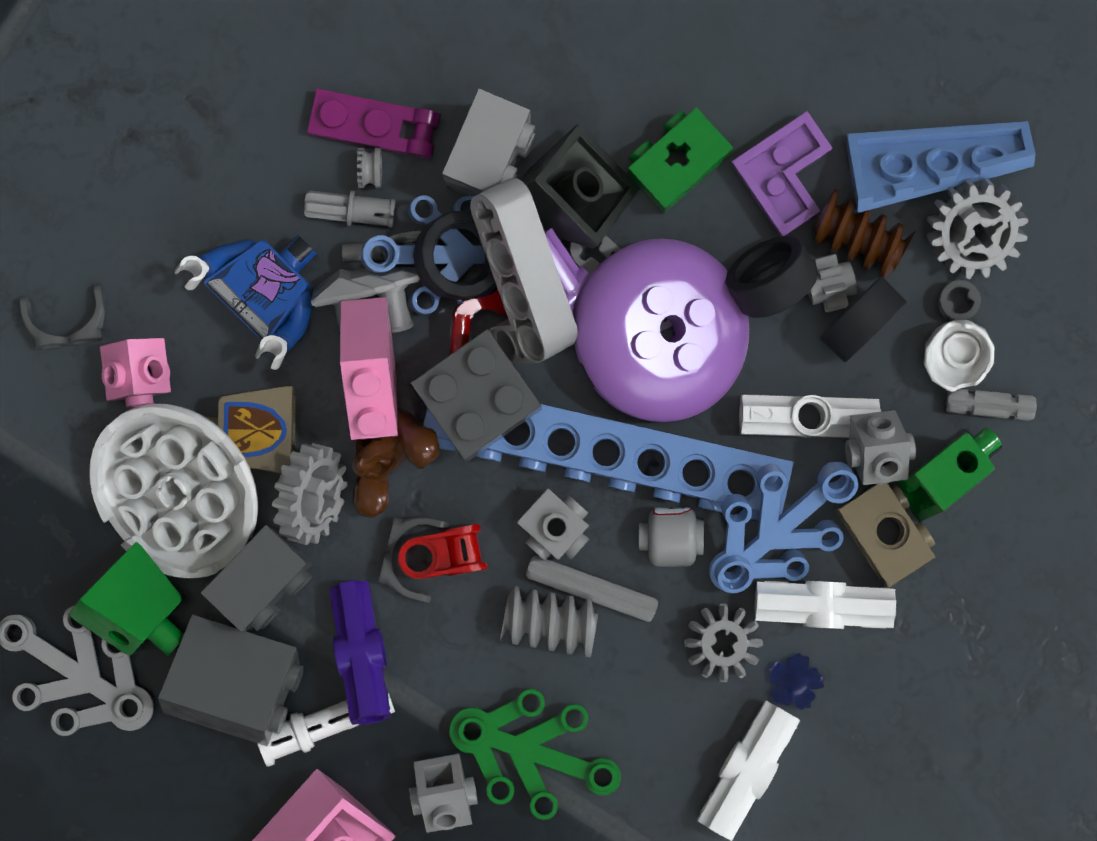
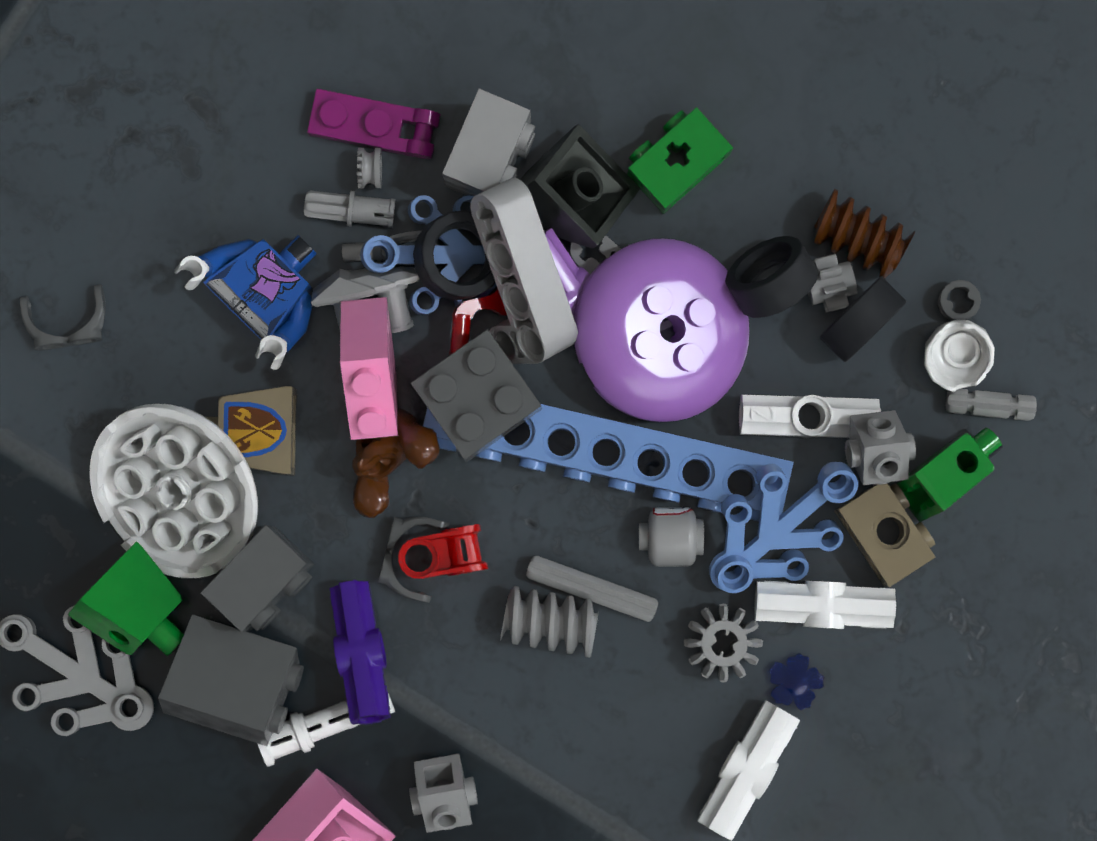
(135, 370): bright pink brick -> none
(309, 494): light grey gear -> none
(527, 751): green plant -> none
(547, 509): light grey brick -> none
(772, 168): medium lavender plate -> none
(924, 161): medium blue wing -> none
(958, 241): light grey gear -> none

